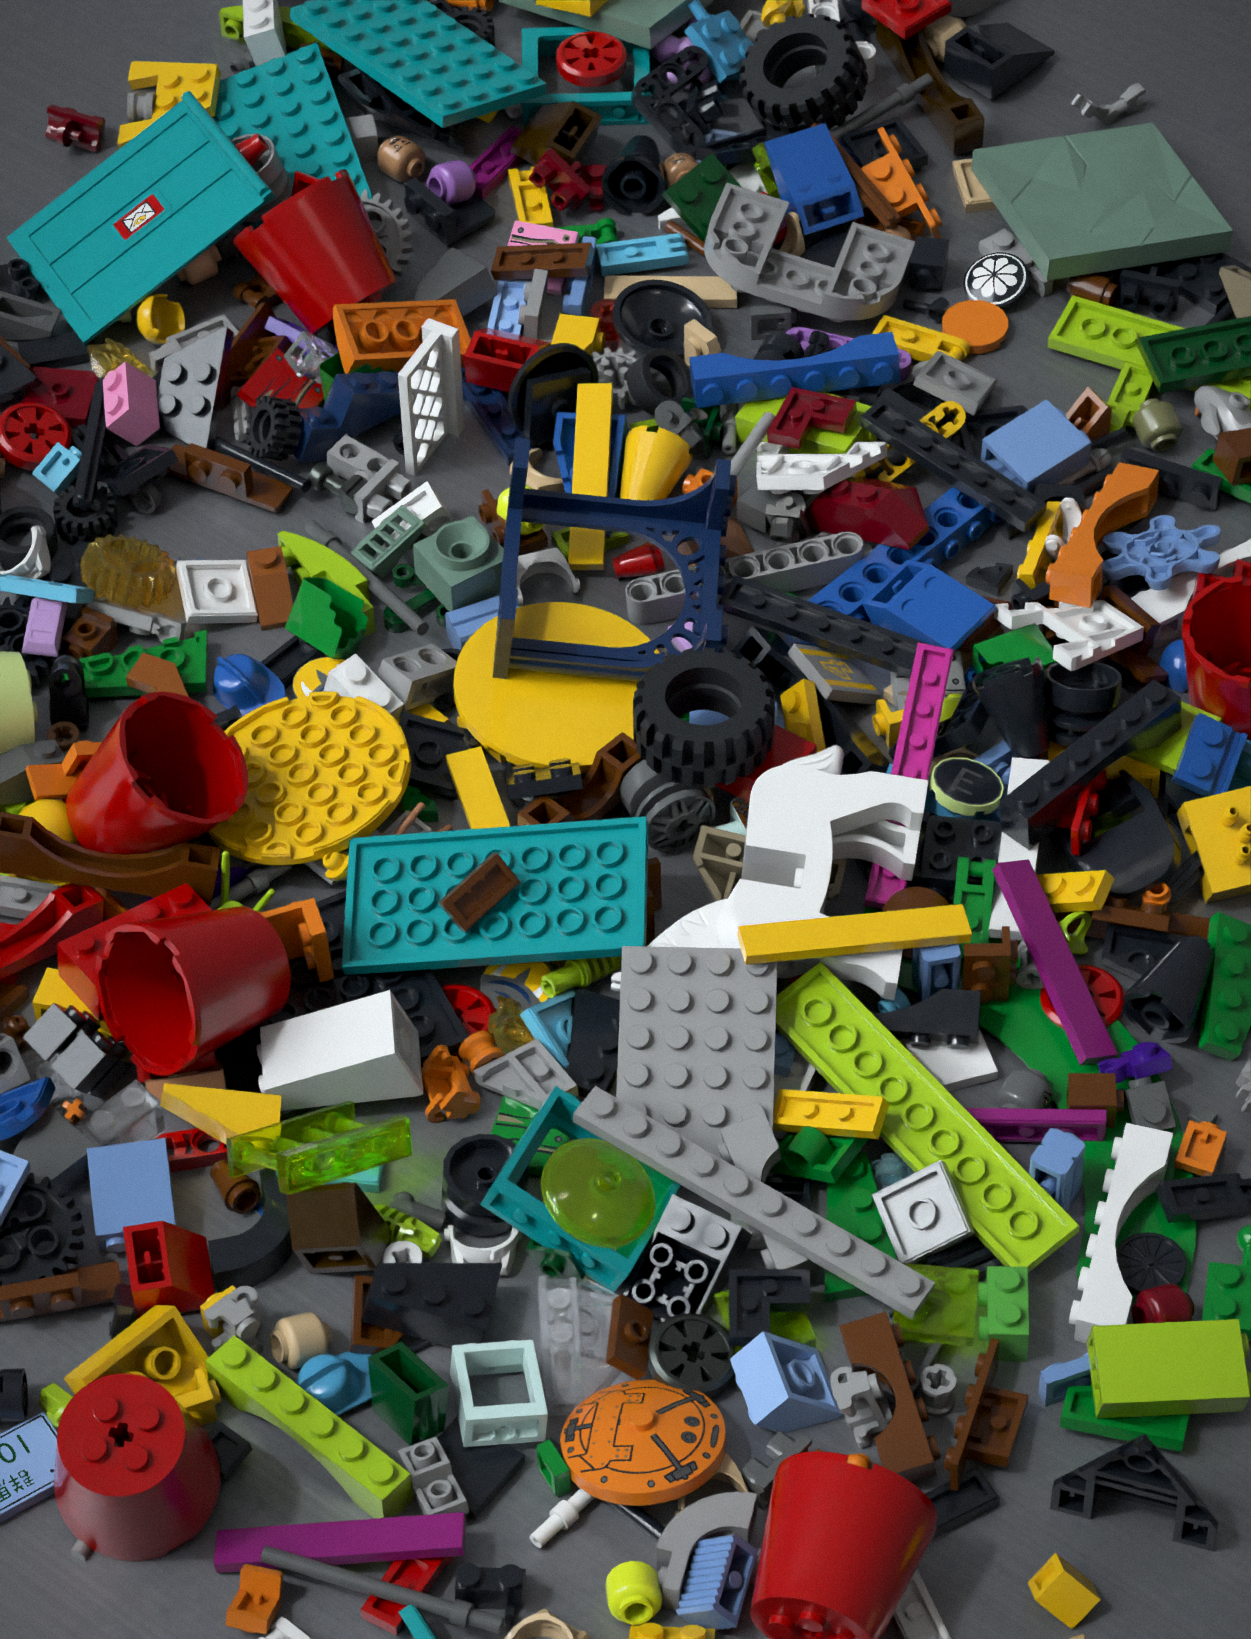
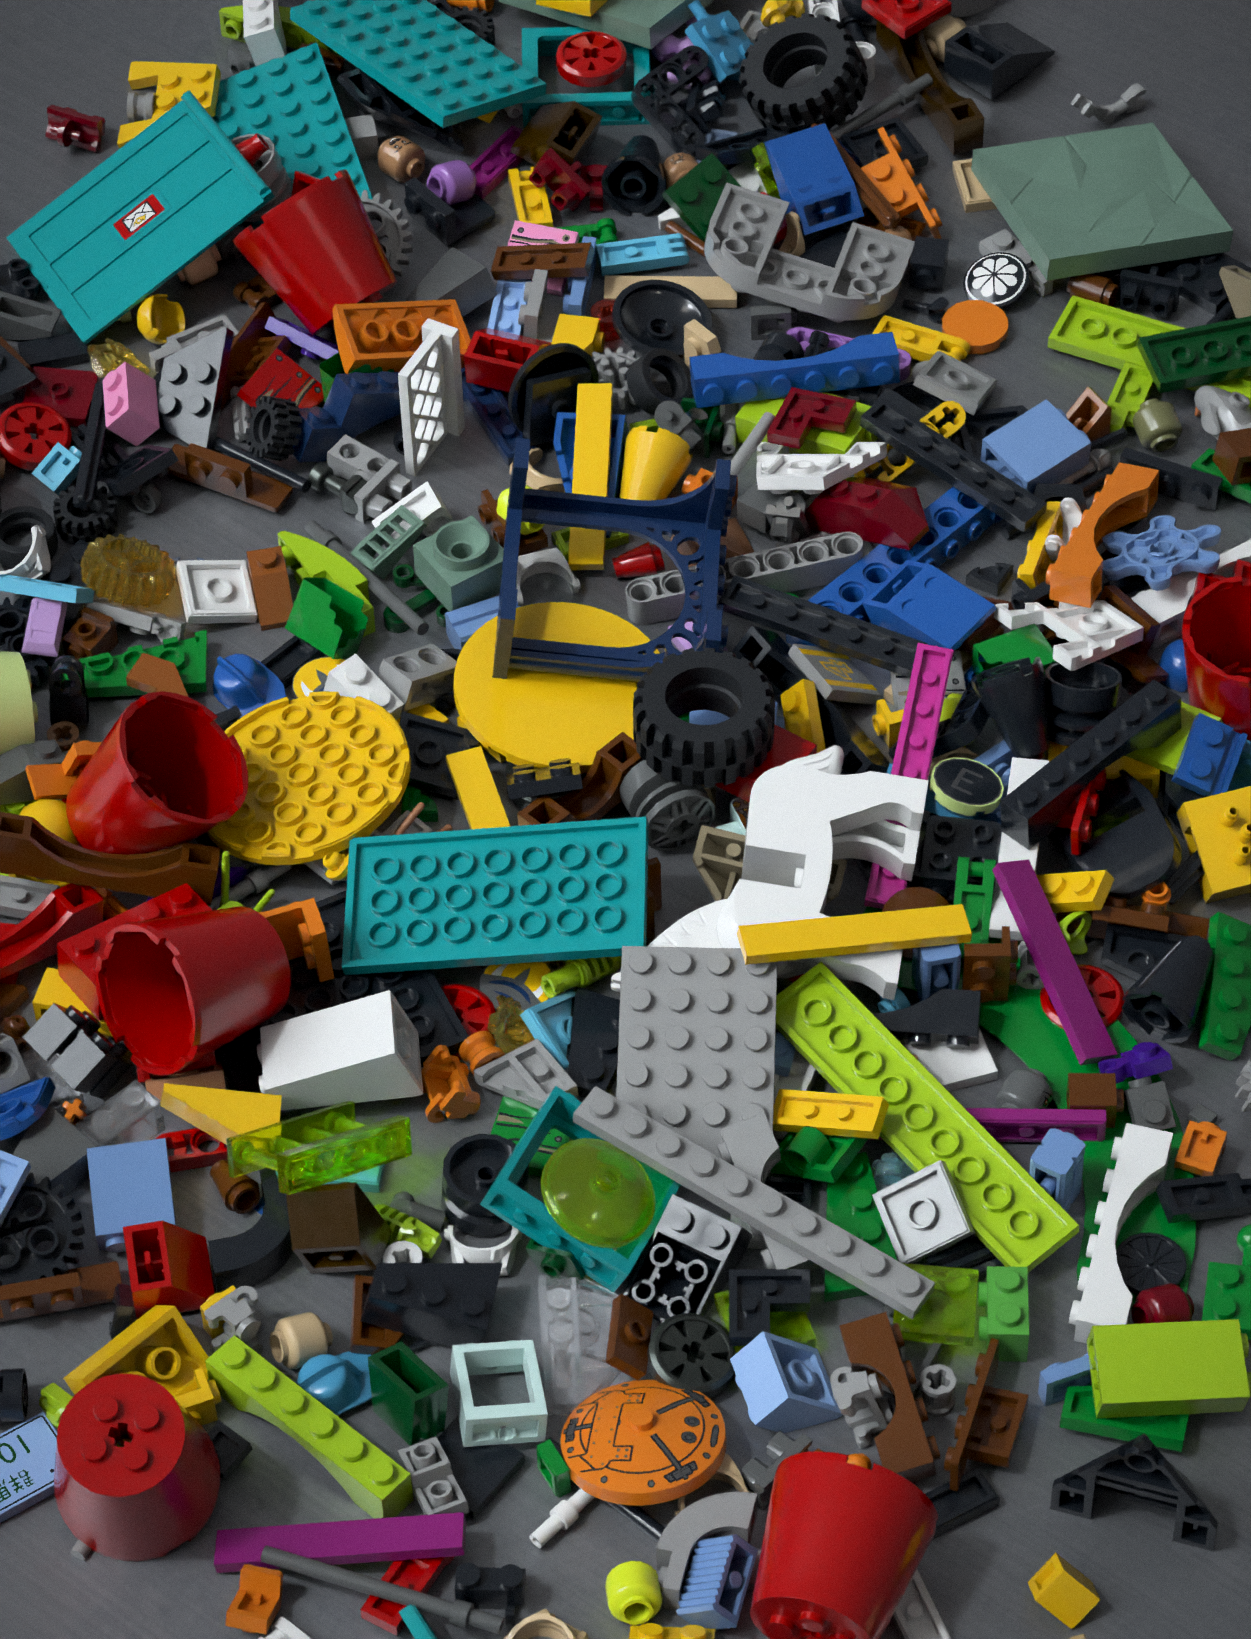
(309, 367): clear brick -> none
(479, 892): reddish brown plate -> none

